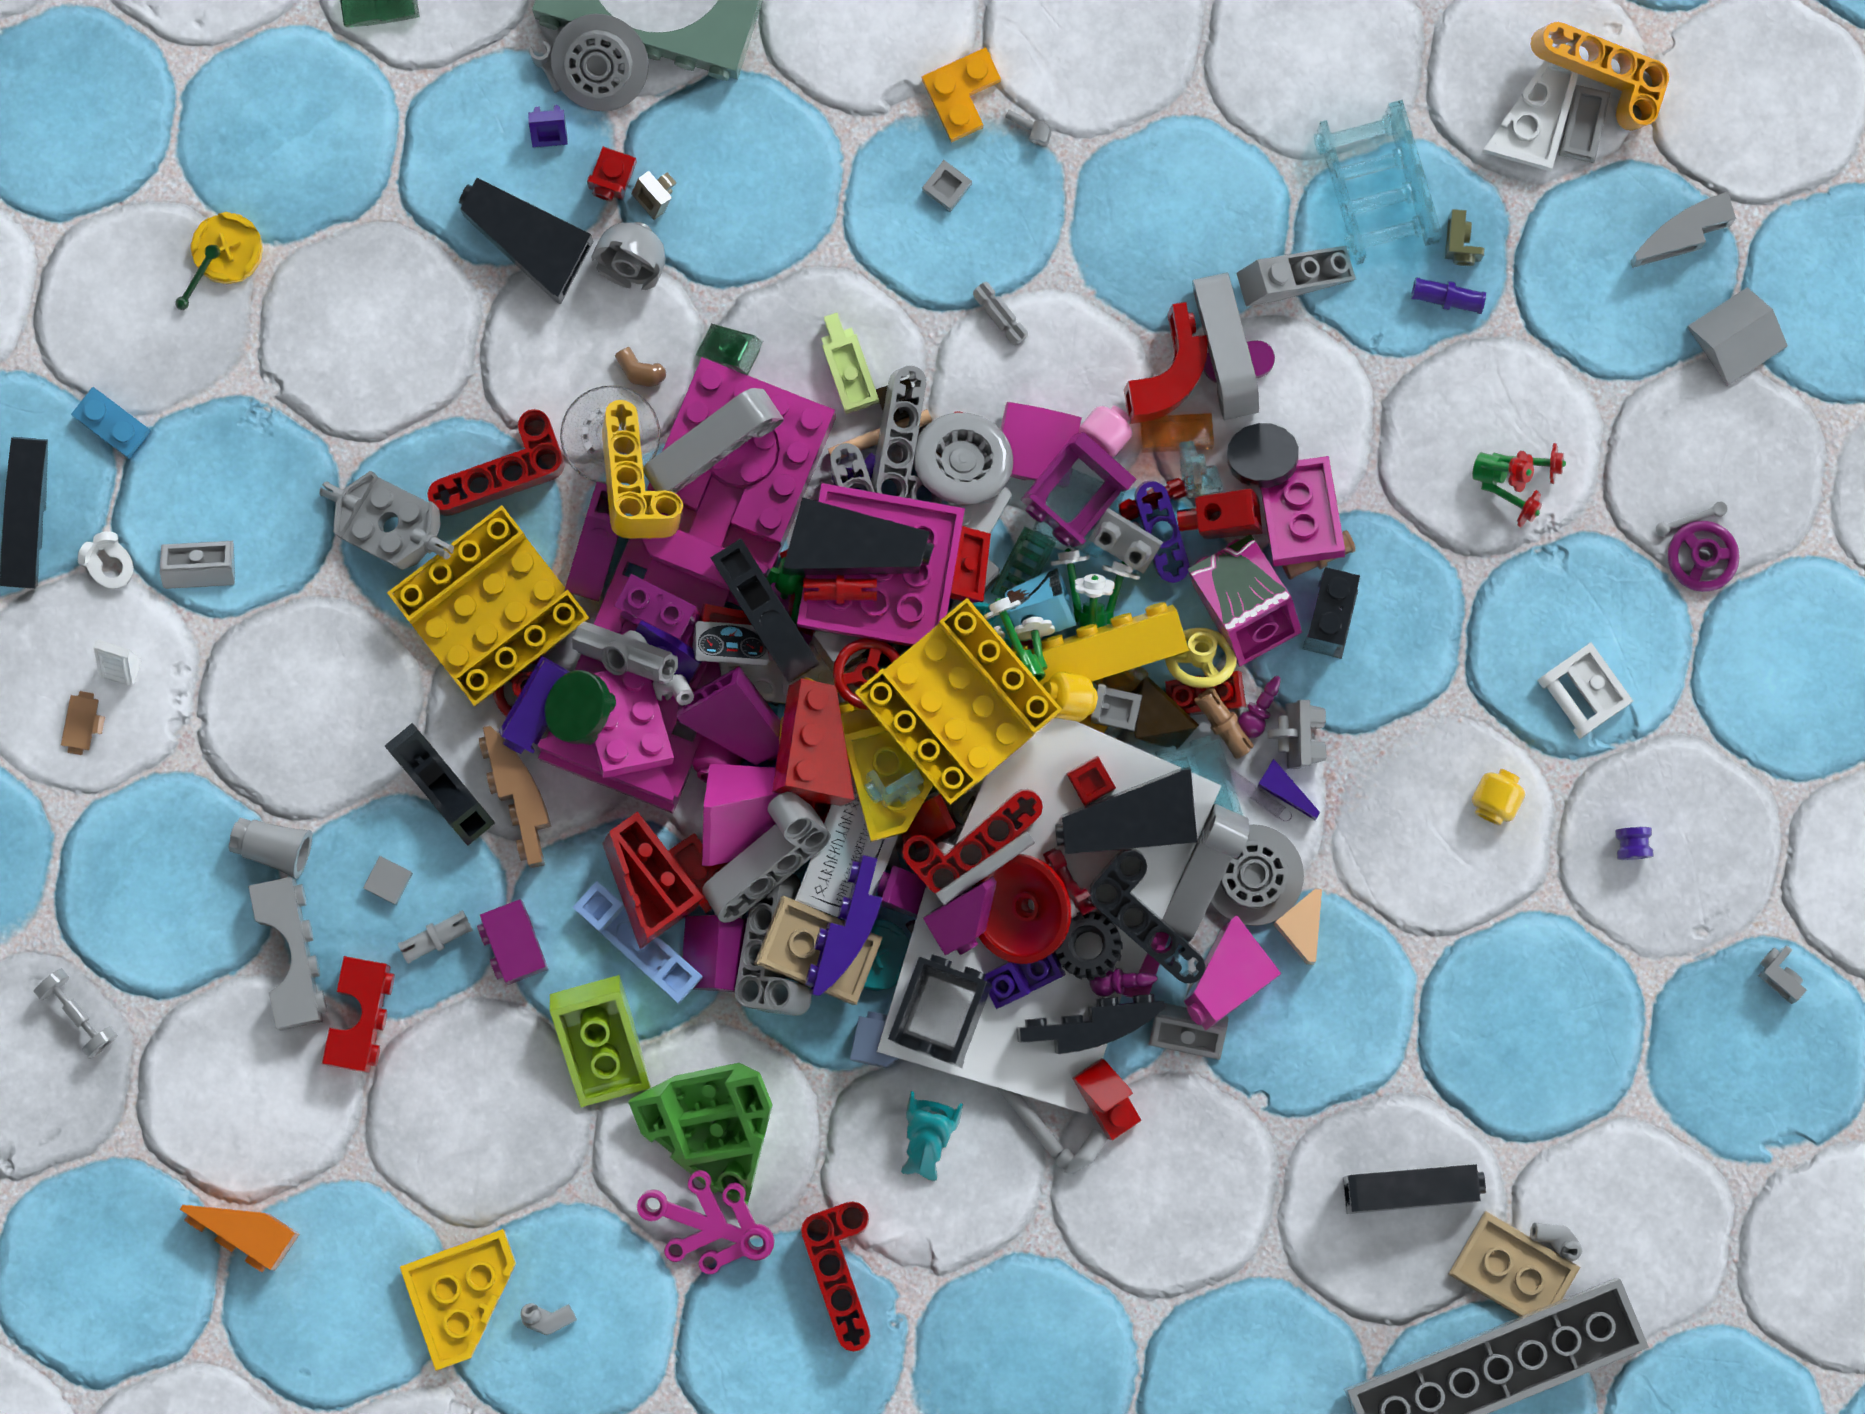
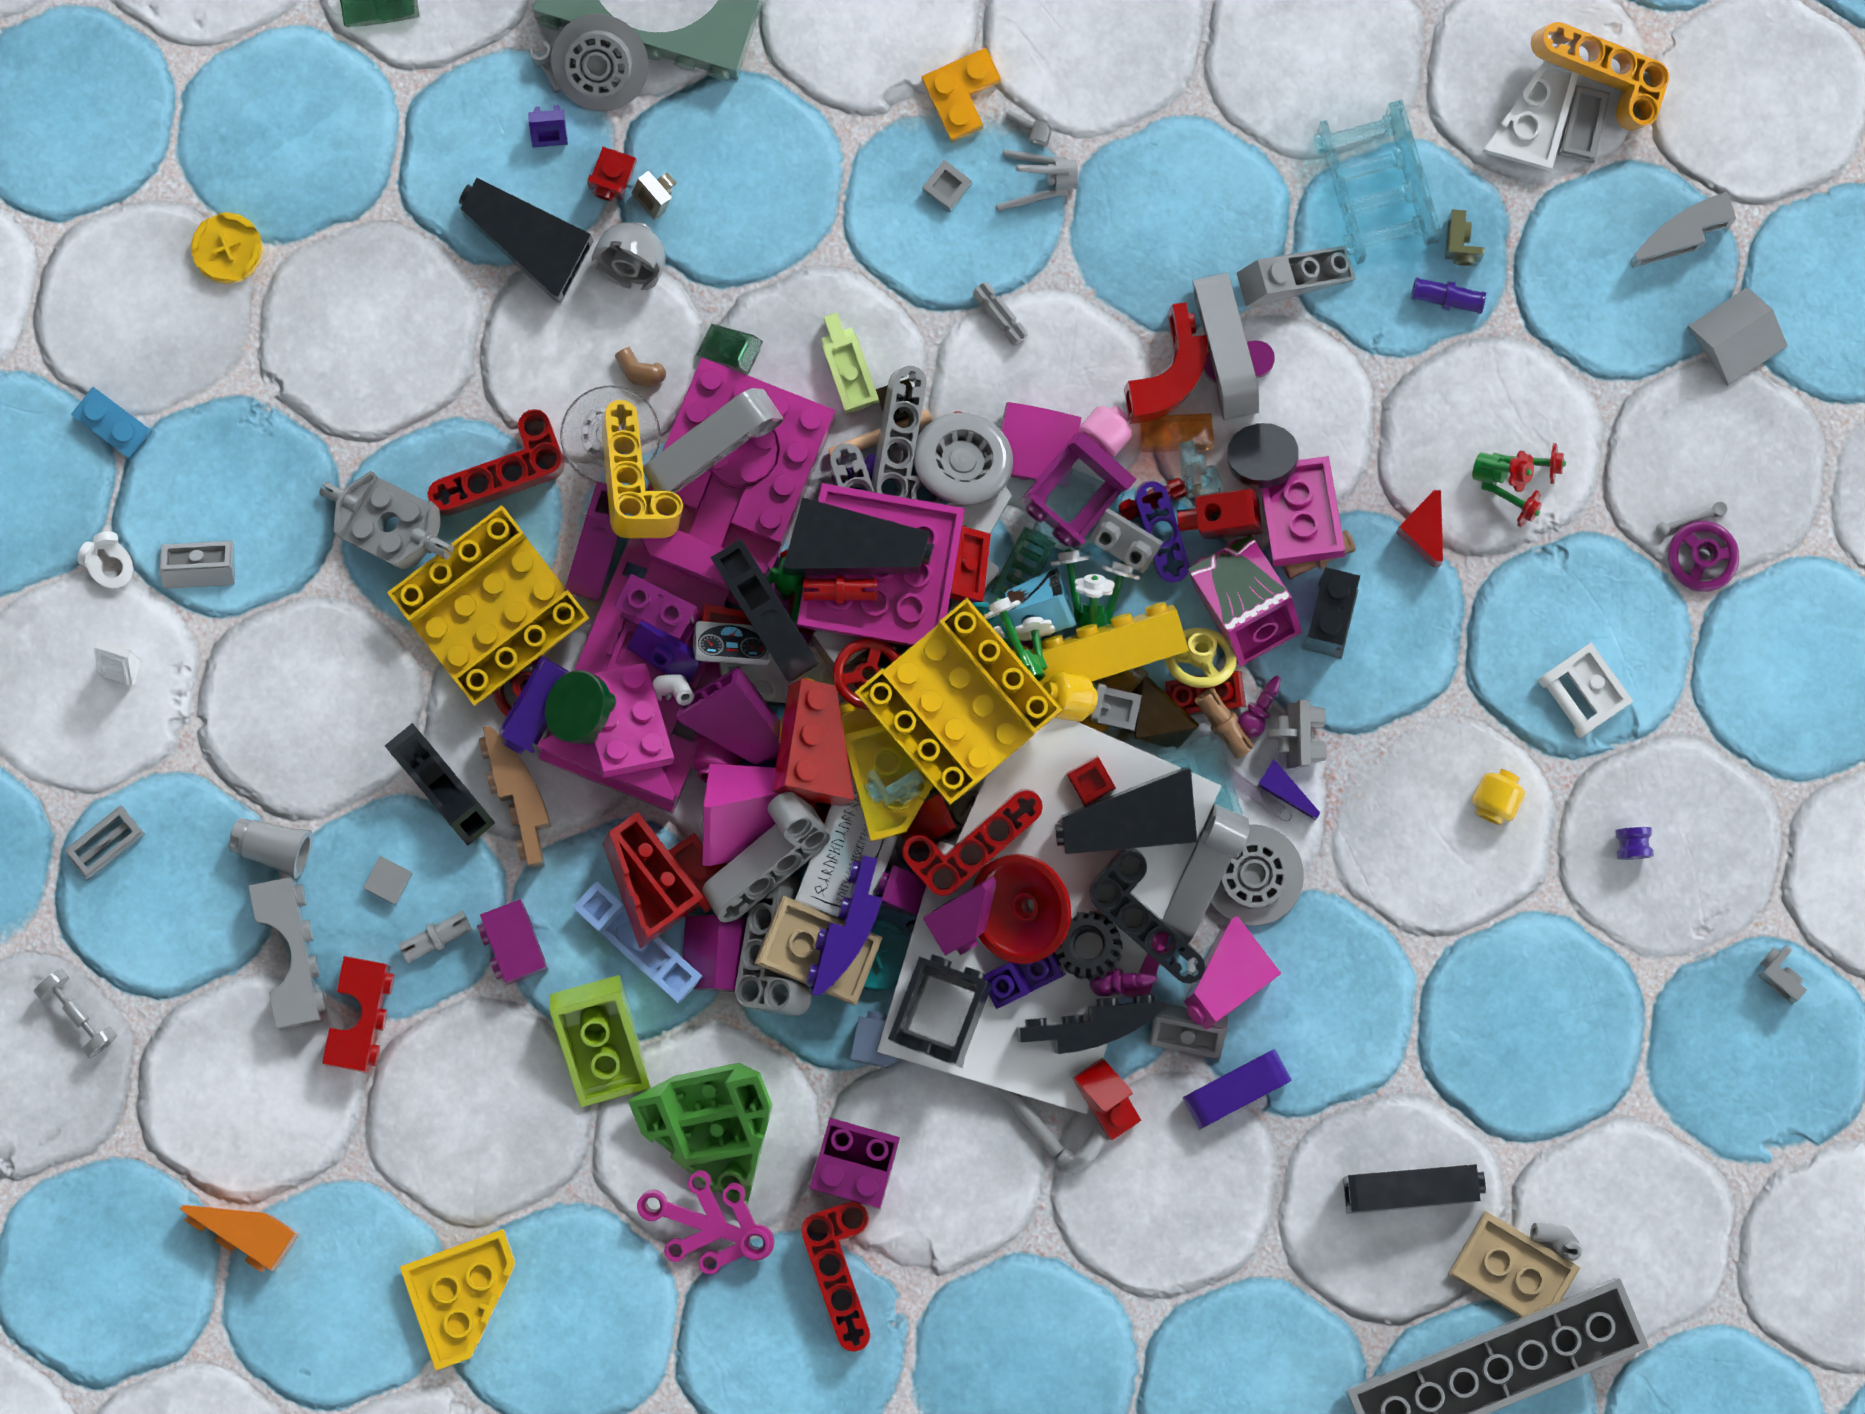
(24, 512): black slope -> none
(81, 722): medium nougat piece -> none
(112, 853): none -> light grey tile
(211, 252): dark green hinge -> none
(545, 1321): light grey arm -> none
(625, 653): light grey piece -> none
(855, 1163): none -> magenta slope
(928, 1134): teal hair -> none
(985, 868): light grey bar -> none
(1059, 171): none -> light grey plant
(1079, 896): dark red arm -> none
(1237, 1089): none -> dark purple beam
(1301, 926): light nougat slope -> none
(1424, 529): none -> red slope

